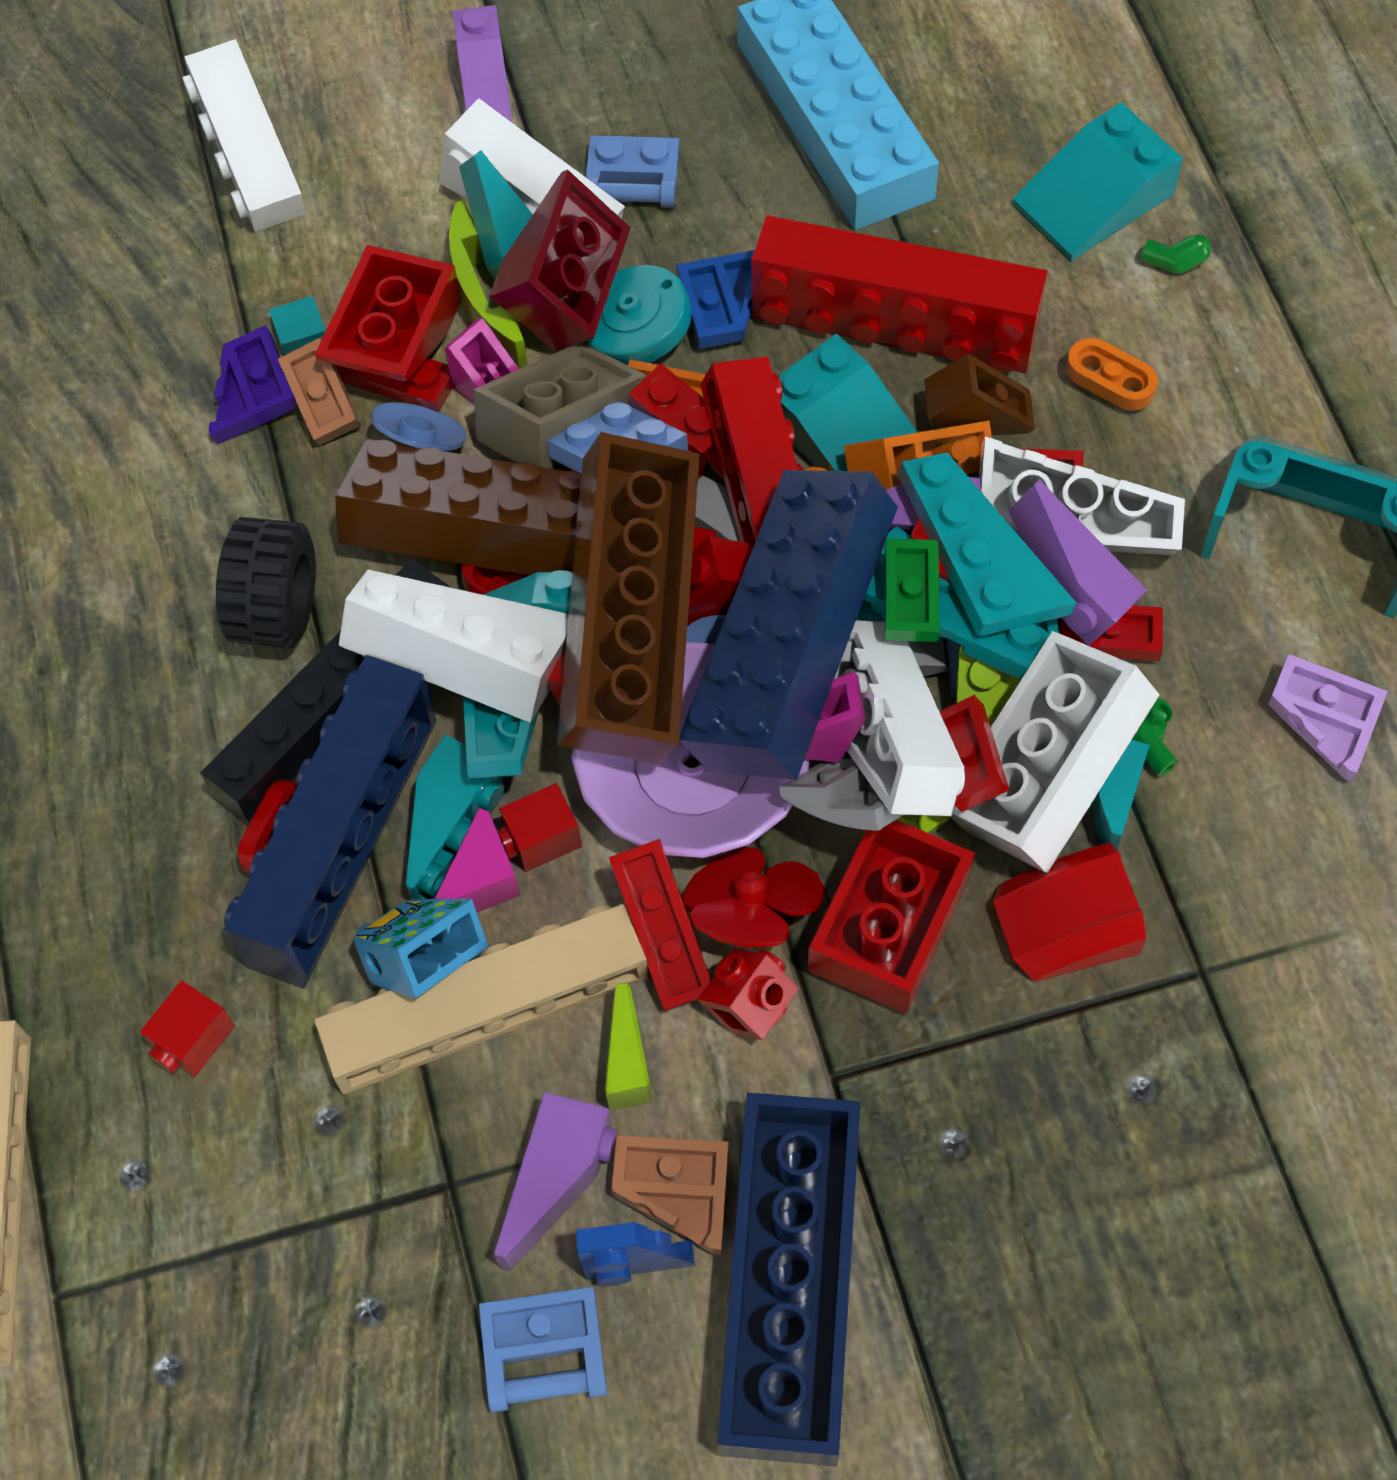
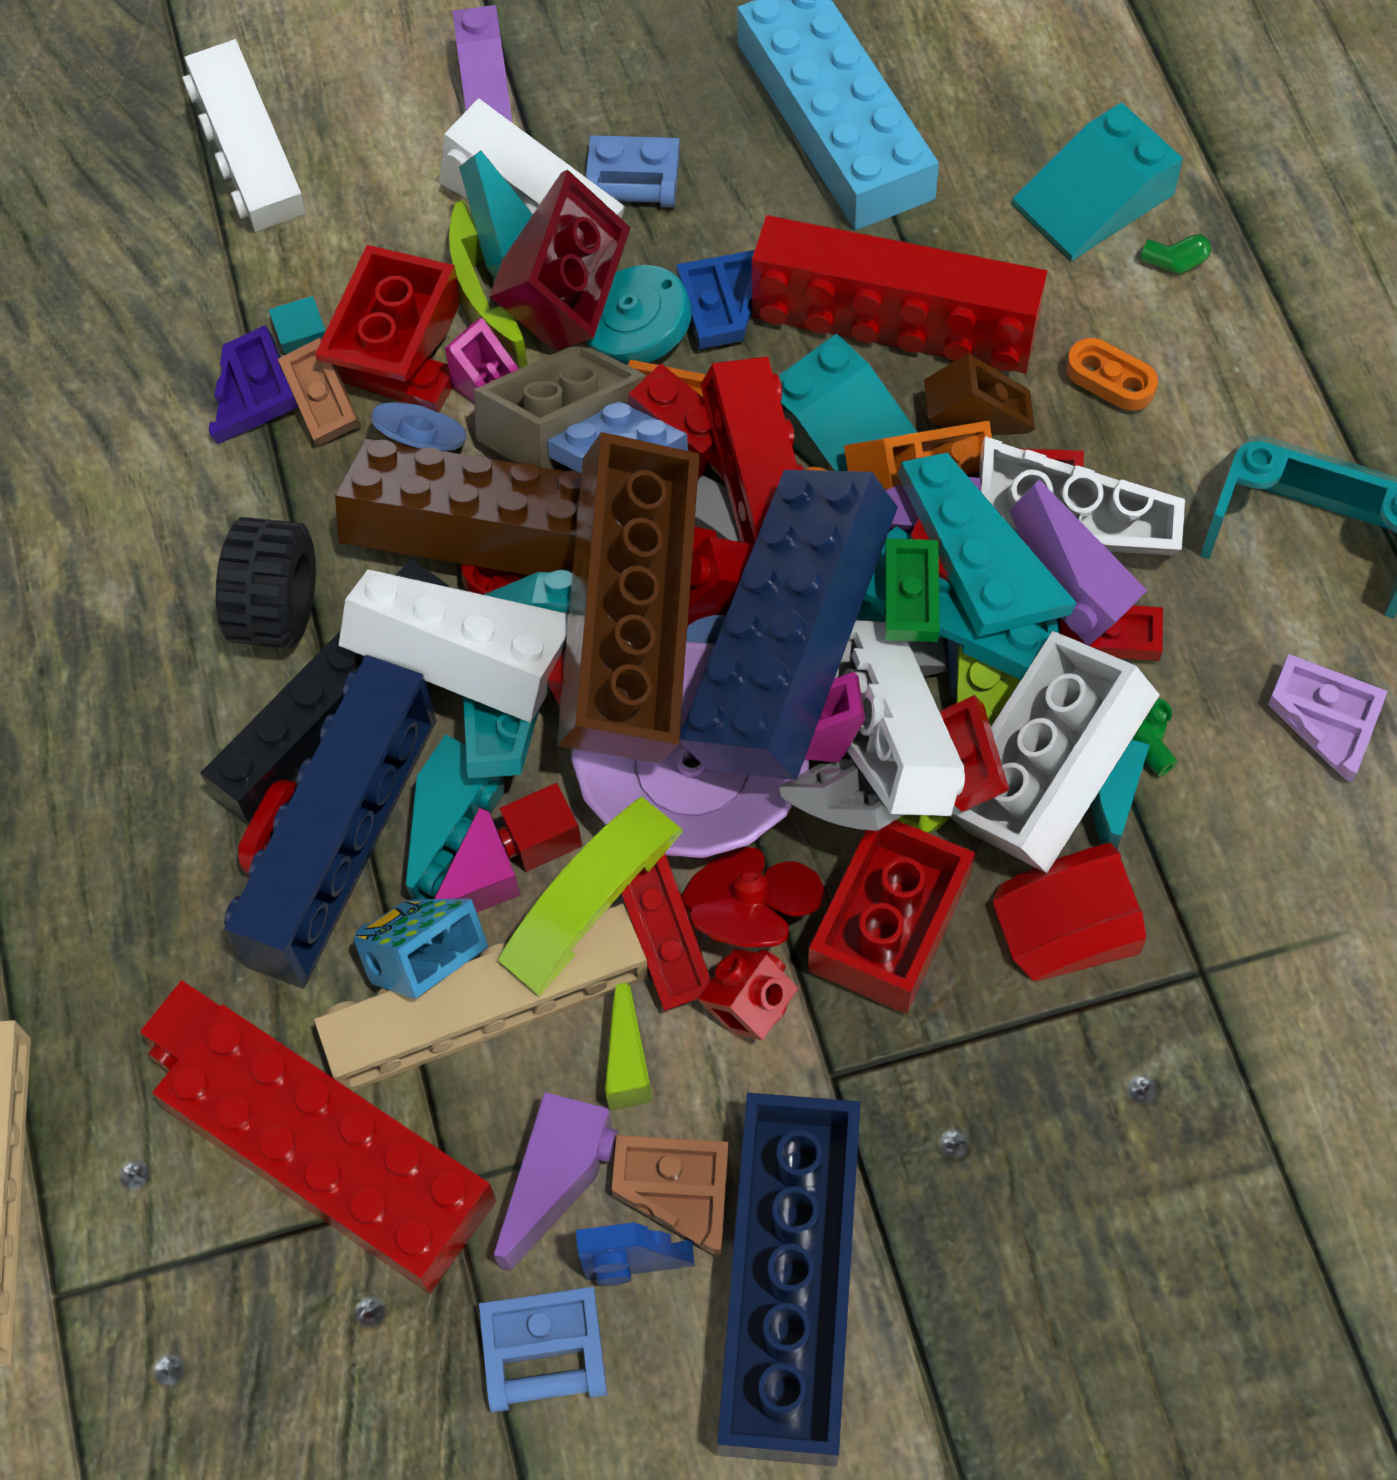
(326, 1148): none -> red brick
(585, 891): none -> lime slope

